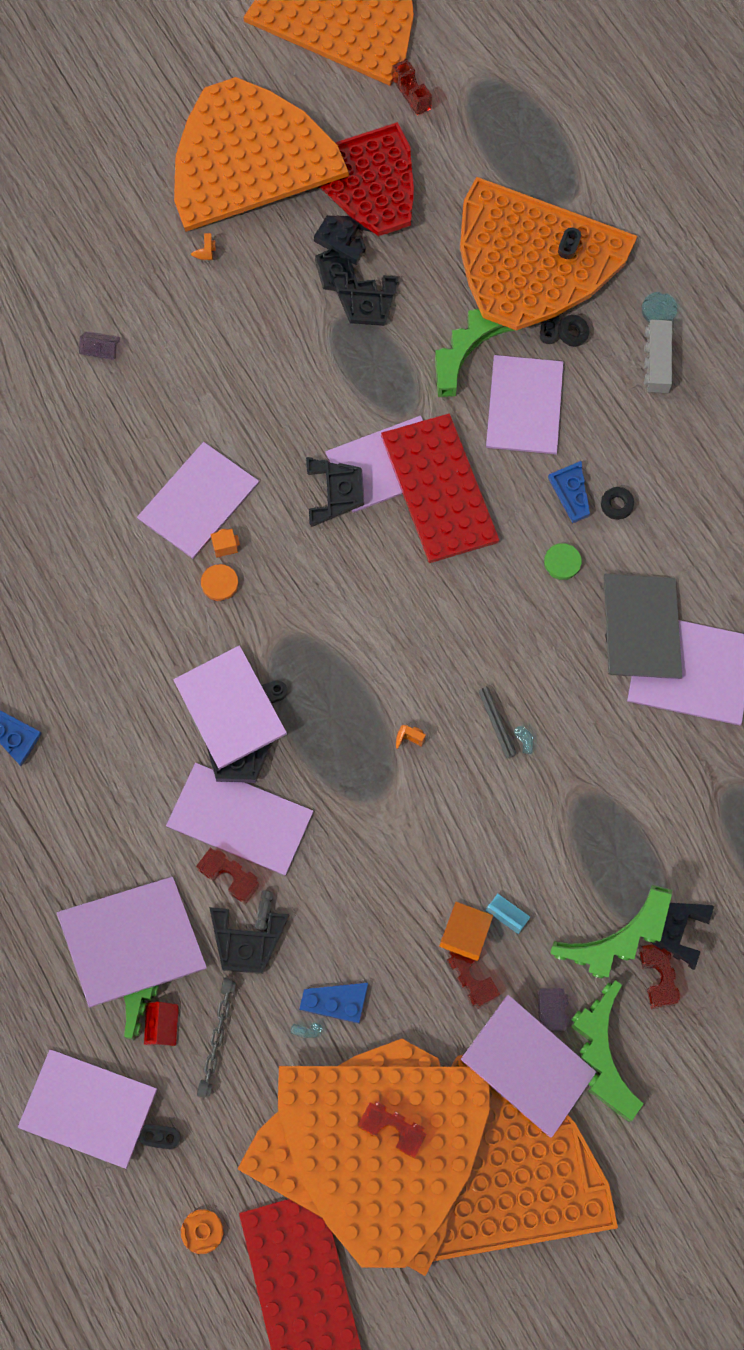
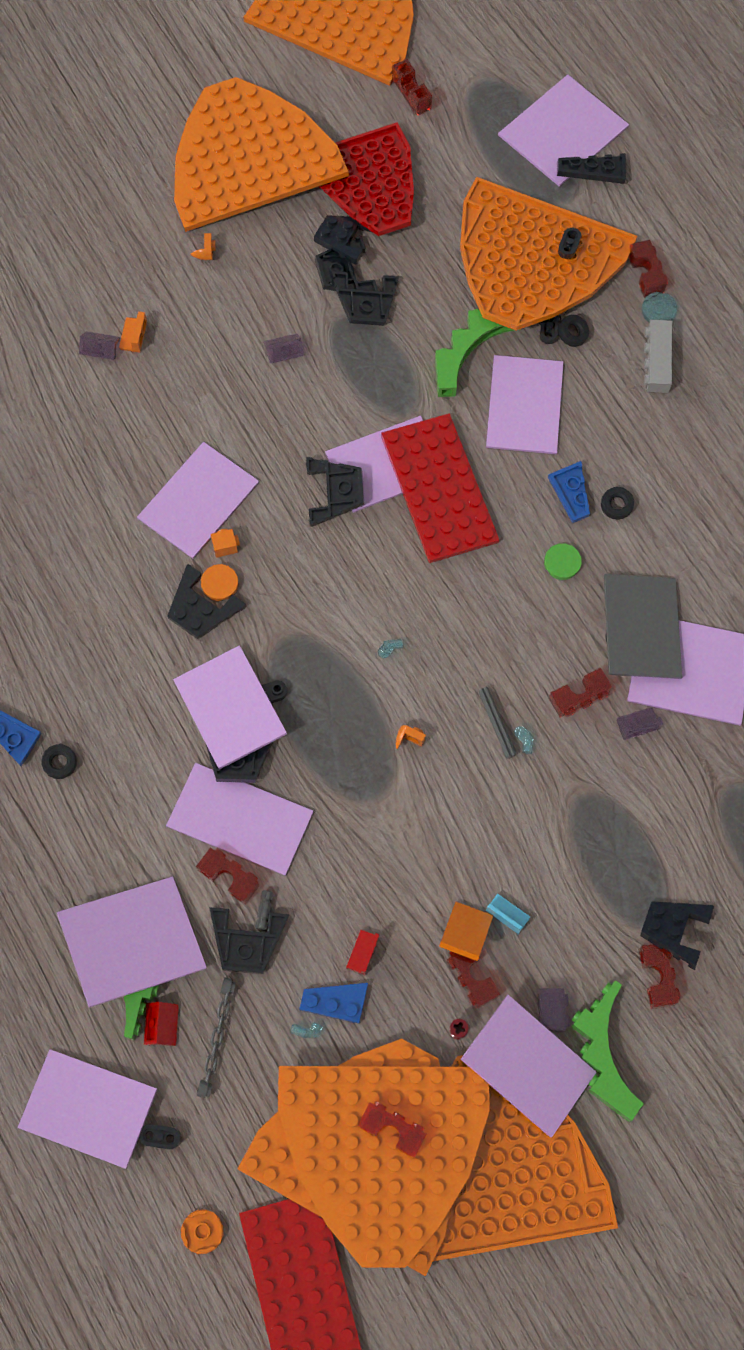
(59, 773): none -> black tyre
(133, 333): none -> orange panel
(196, 613): none -> black wing
(284, 348): none -> clear purple panel
(363, 952): none -> red panel
(387, 647): none -> clear light blue arm
(456, 1022): none -> dark red bush
(563, 125): none -> lavender piece
(567, 702): none -> clear red arch
(592, 168): none -> black wing
(624, 943): bright green arch -> none
(639, 723): none -> clear purple panel
(644, 256): none -> clear red arch

